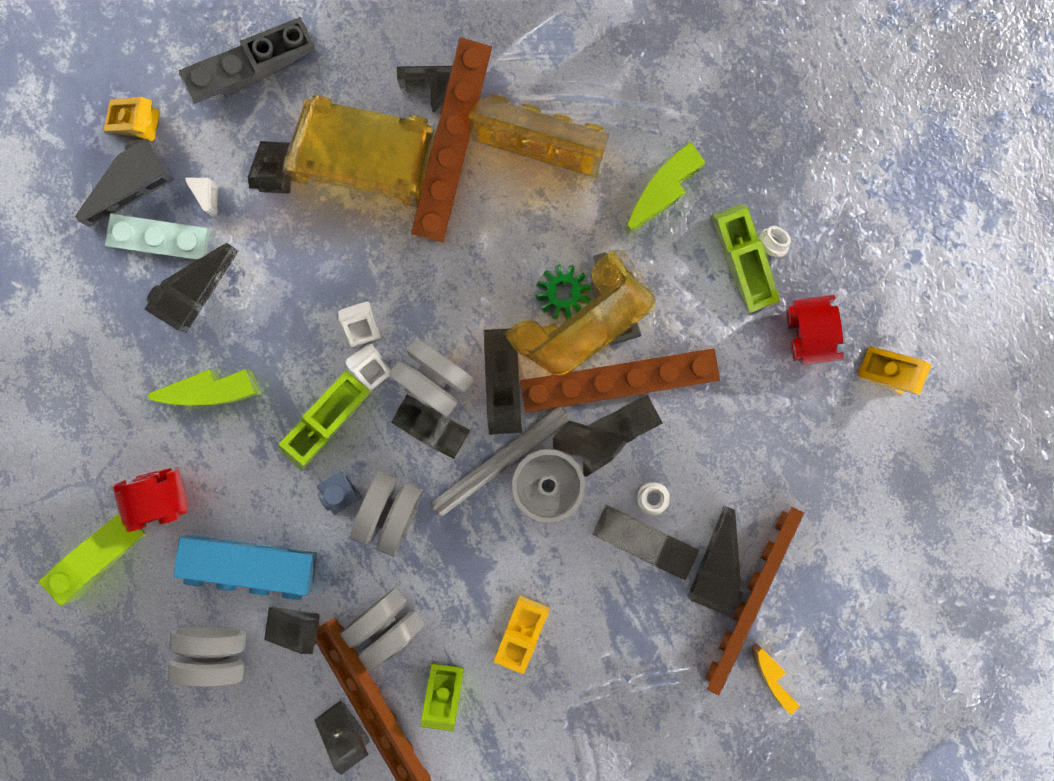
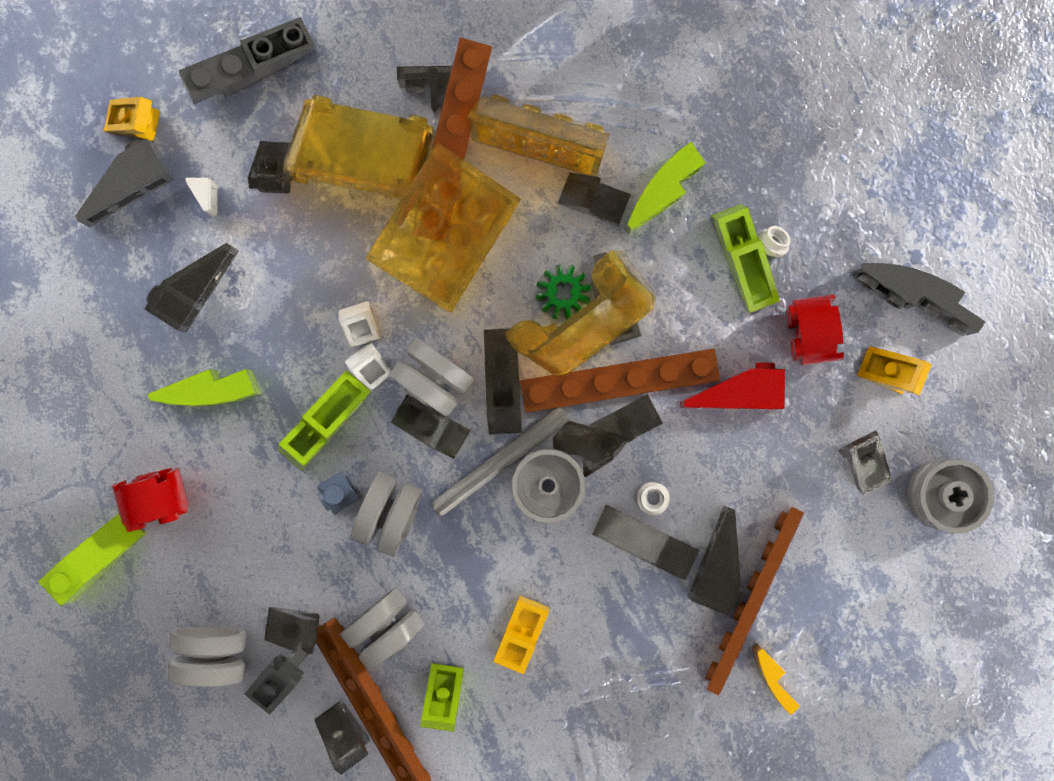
(157, 237): light aqua plate -> none
(245, 565): dark azure brick -> none
(277, 680): none -> dark grey hinge
(443, 228): none -> clear yellow slope
(594, 198): none -> clear smoke slope
(747, 390): none -> red slope
(867, 462): none -> clear smoke slope
(908, 286): none -> dark grey slope
(969, 491): none -> light grey wheel

